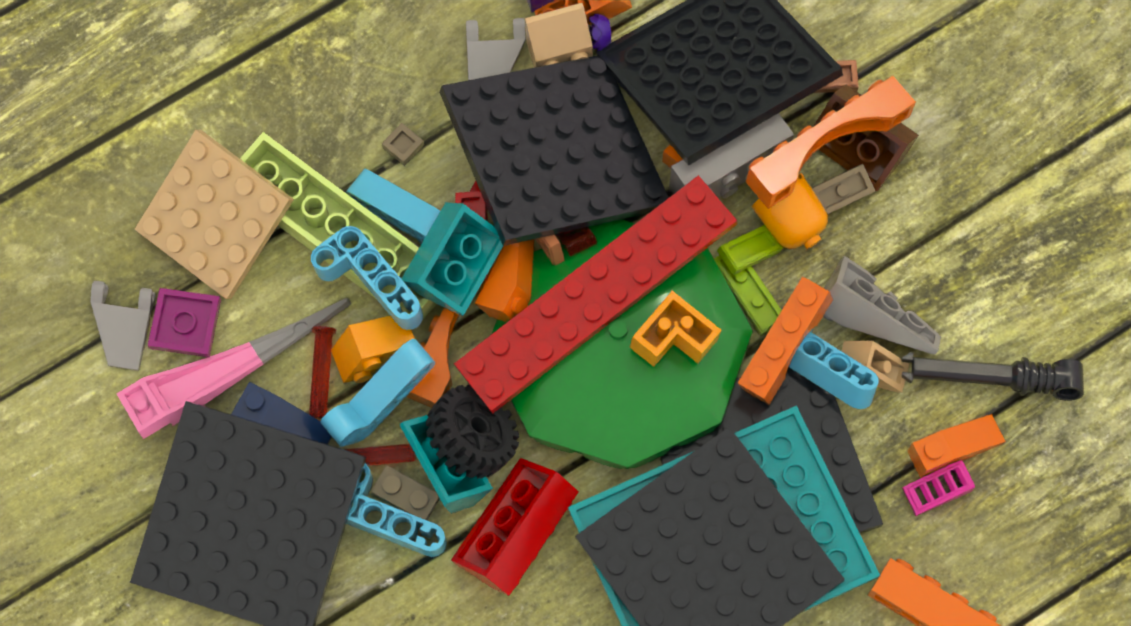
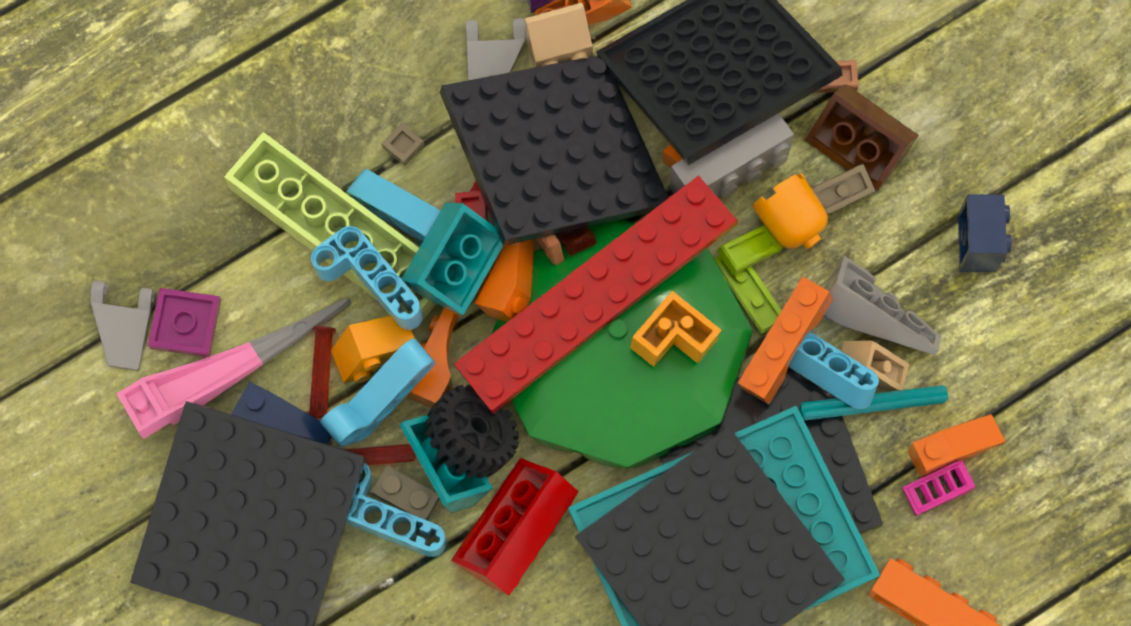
(213, 214): tan plate -> none
(600, 31): dark purple plate -> none
(876, 110): orange arch -> none
(881, 402): none -> teal axle
(983, 233): none -> dark blue brick
(1062, 379): black piece -> none

